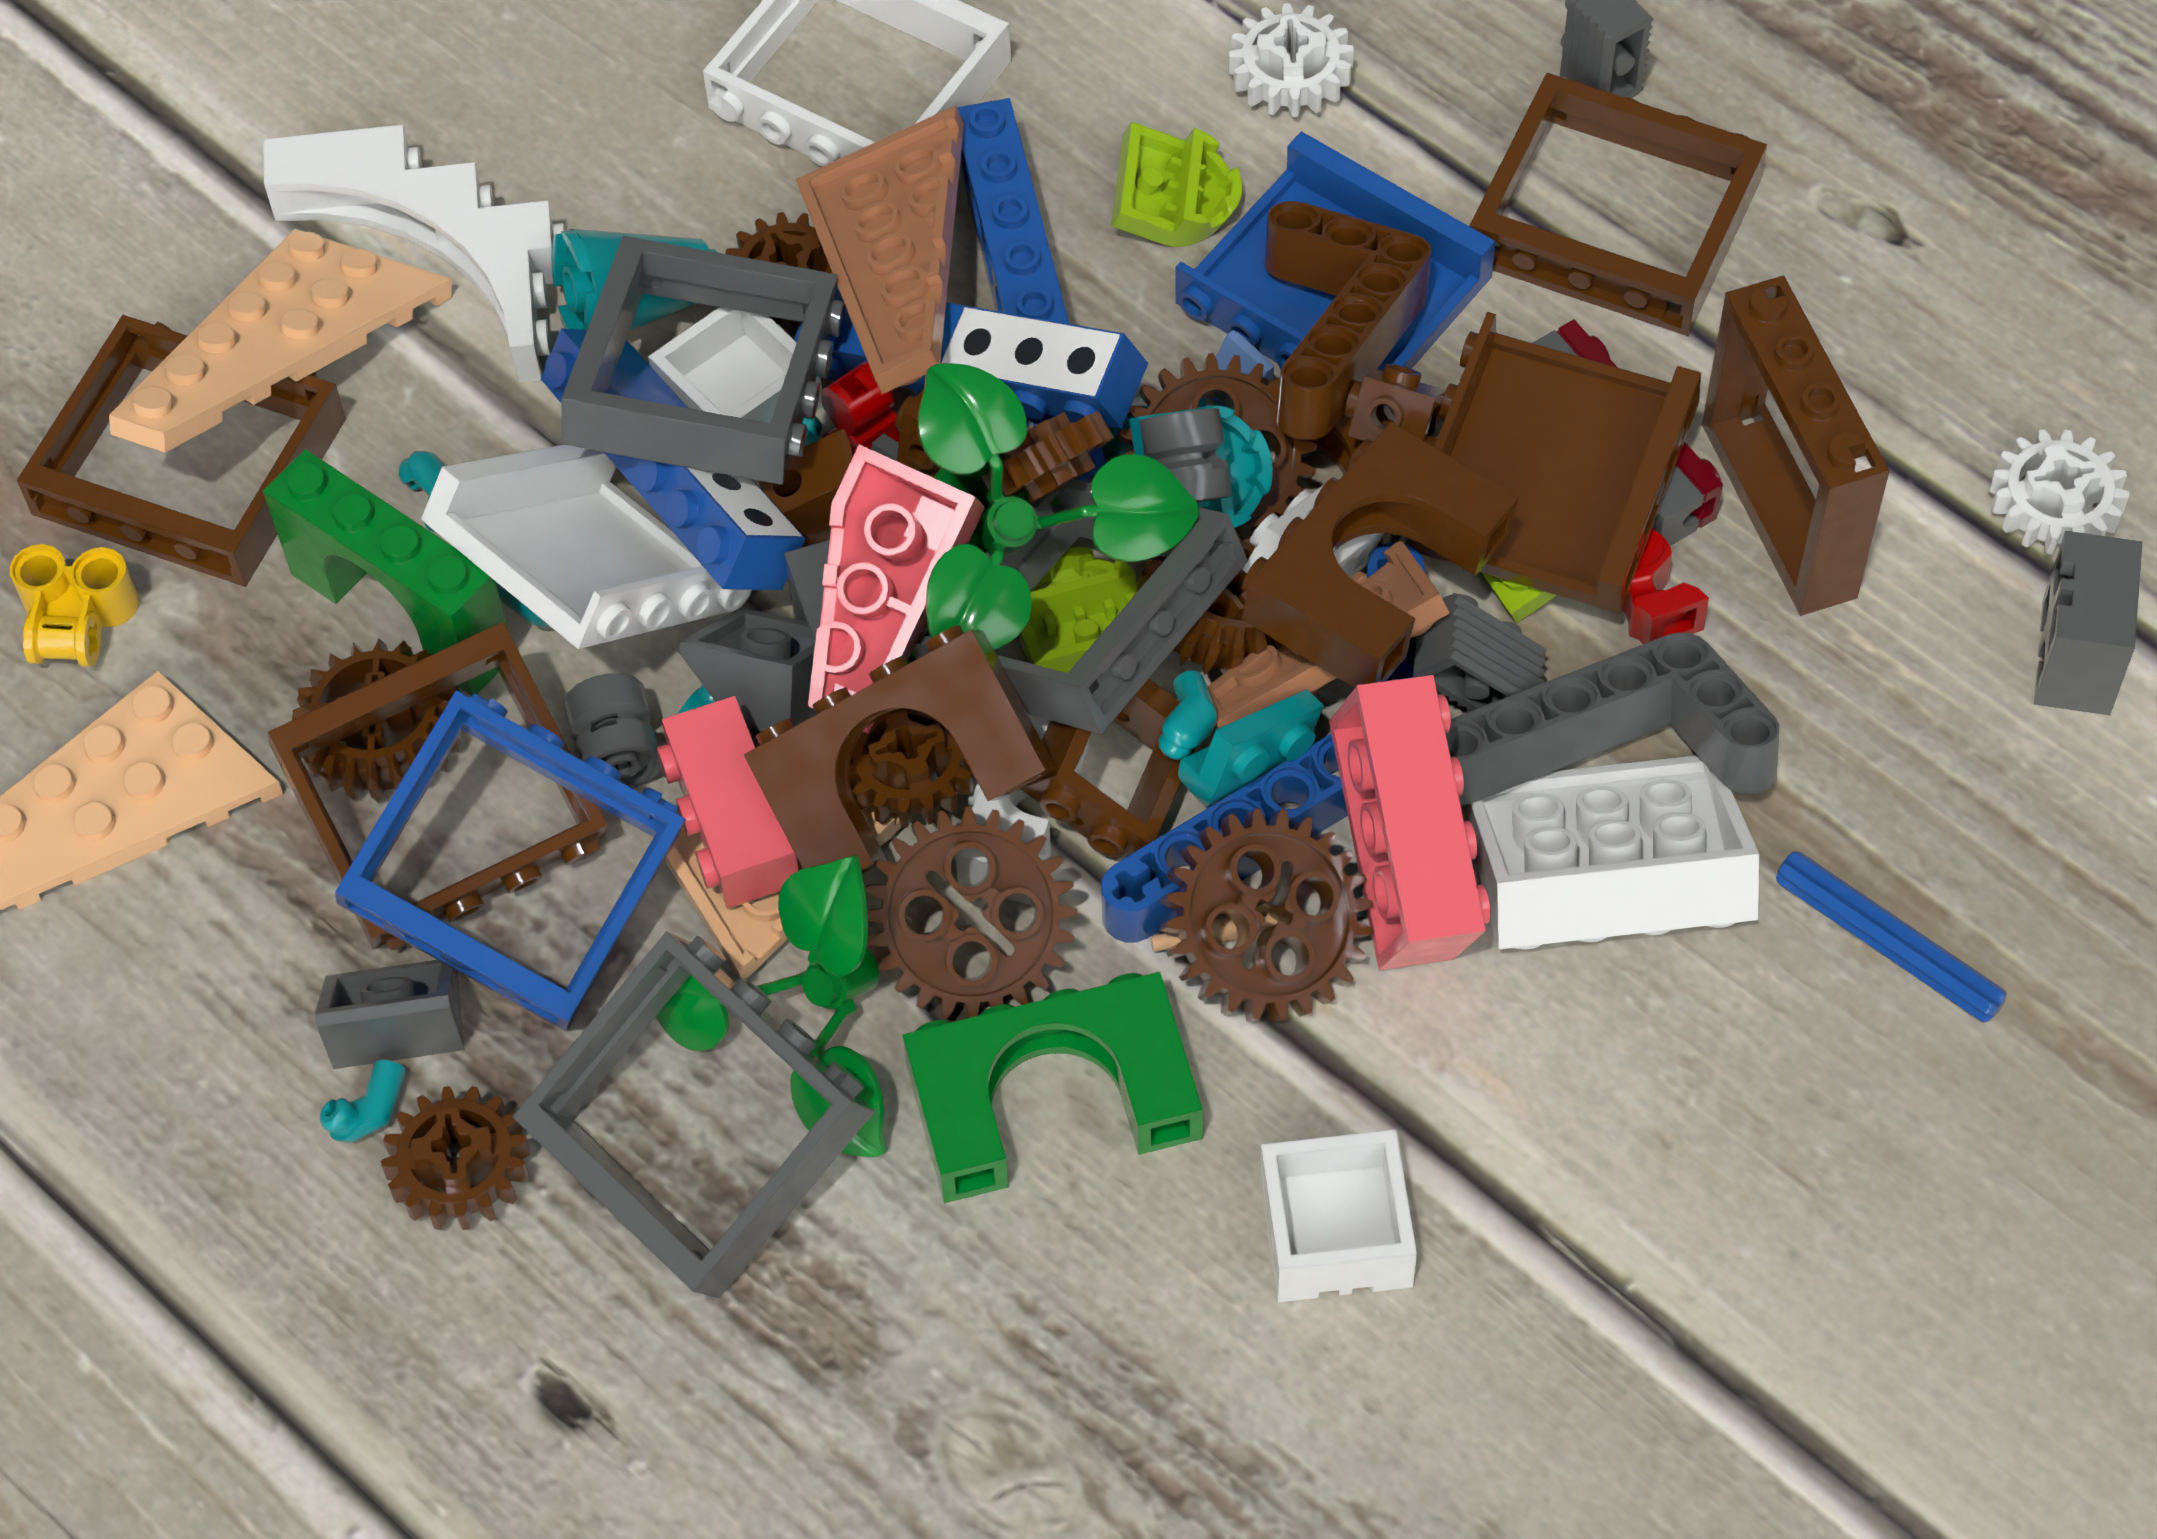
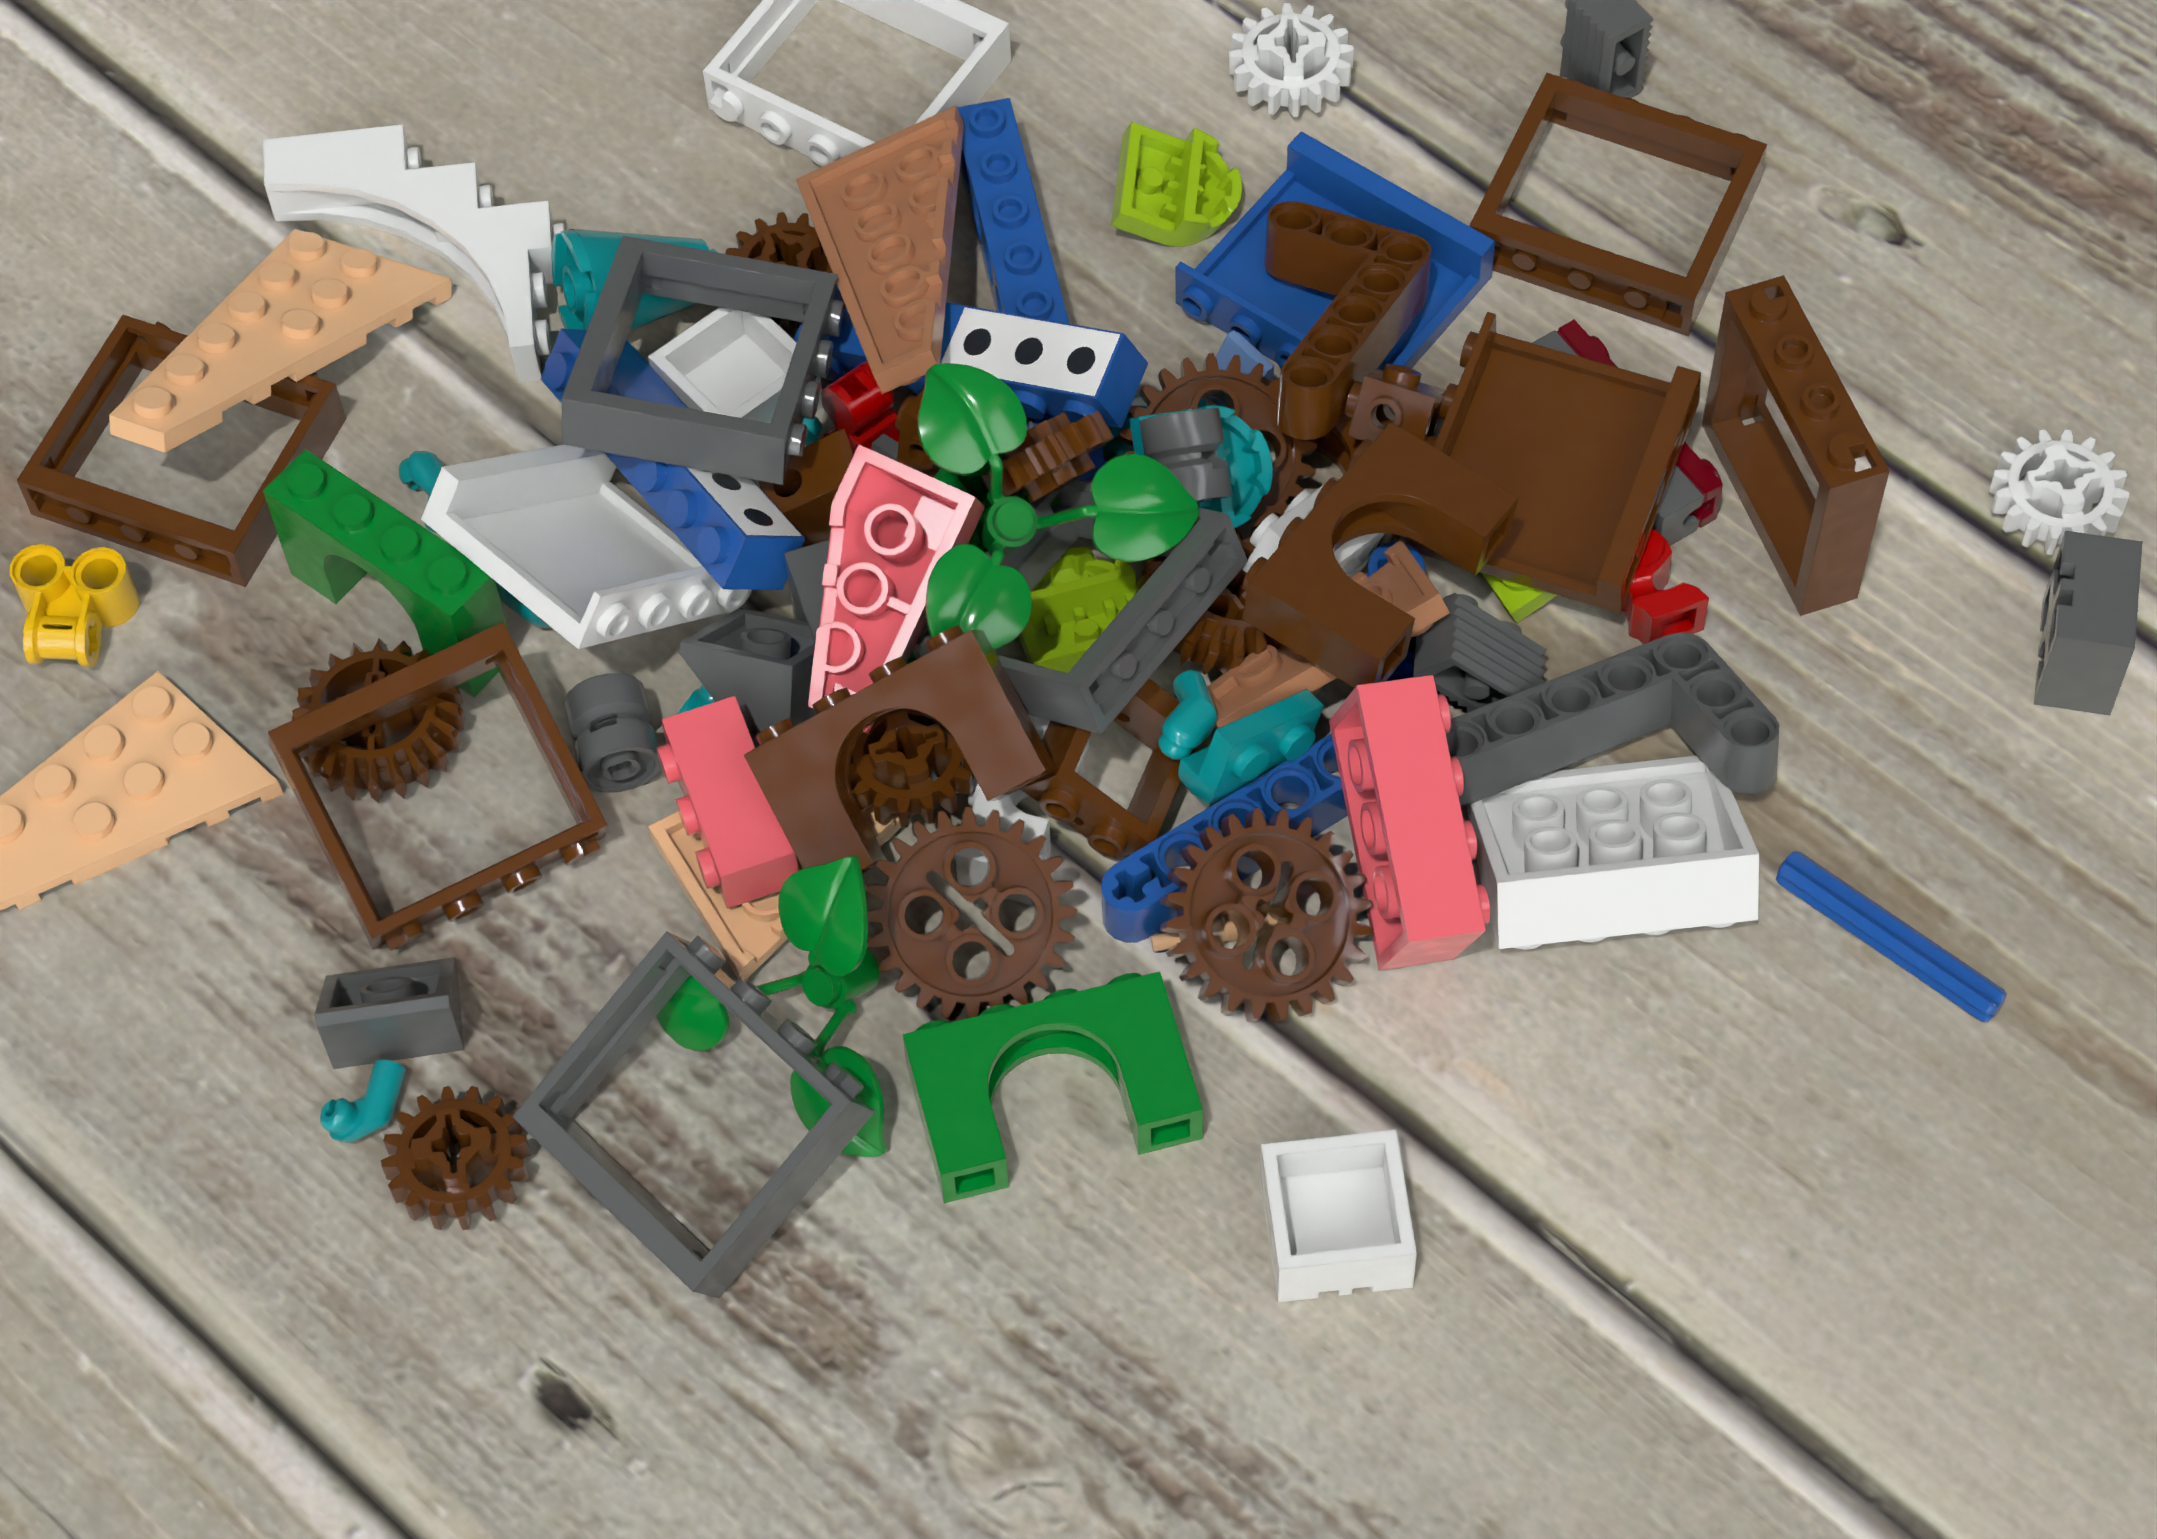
(544, 754): blue window -> none

